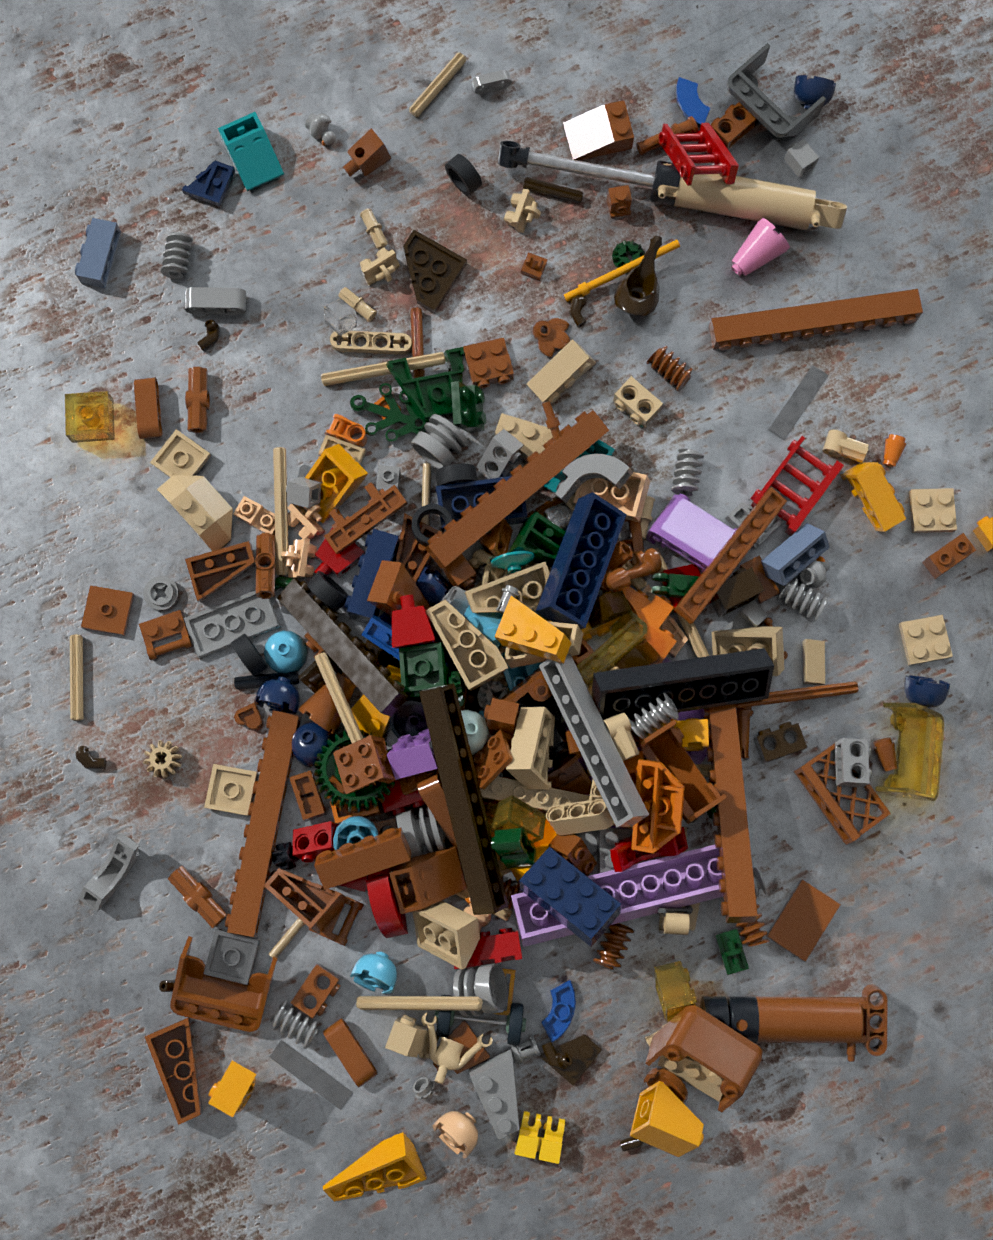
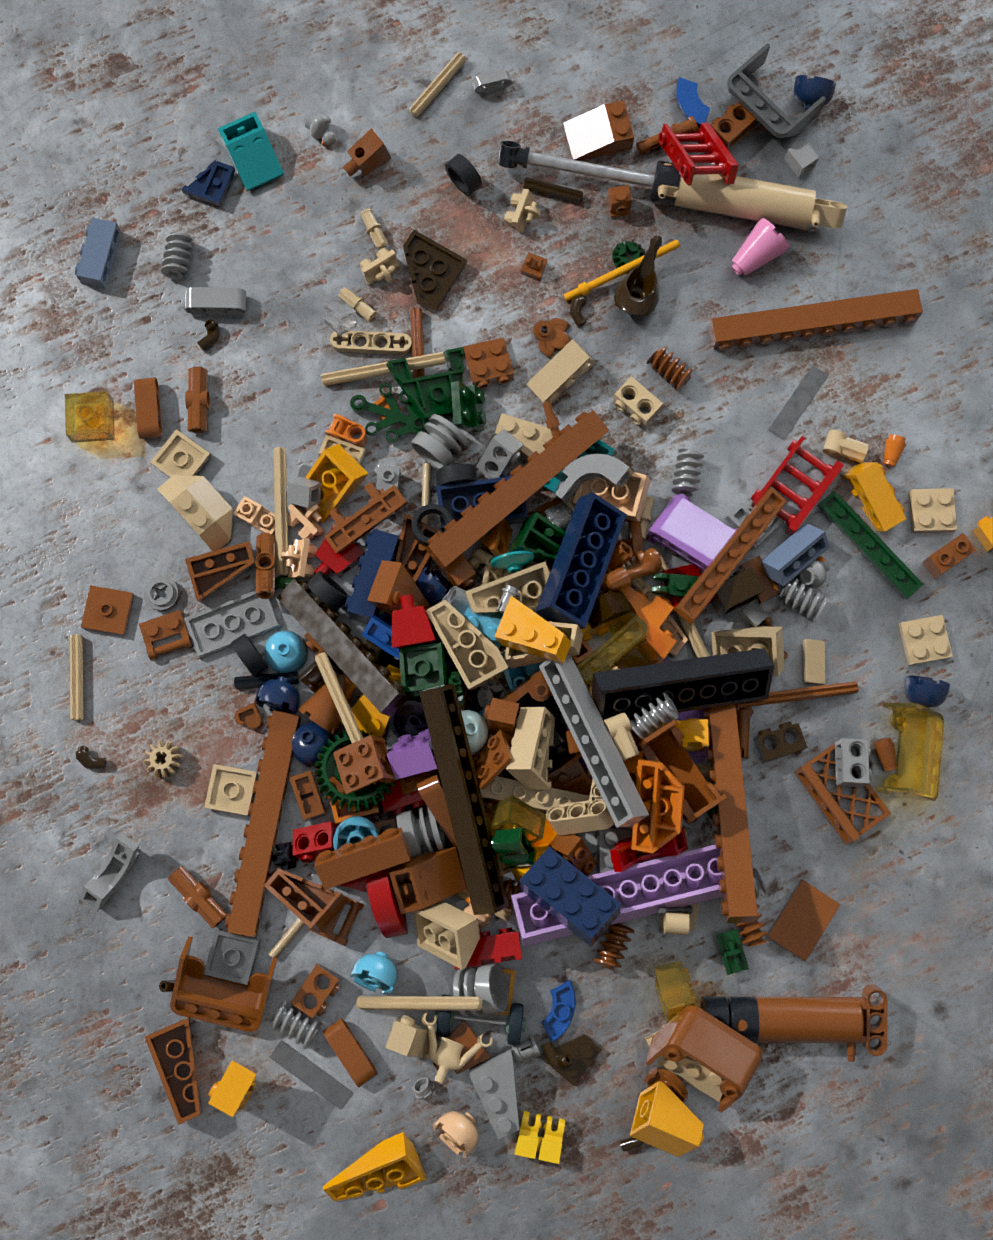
(870, 545): none -> dark green plate

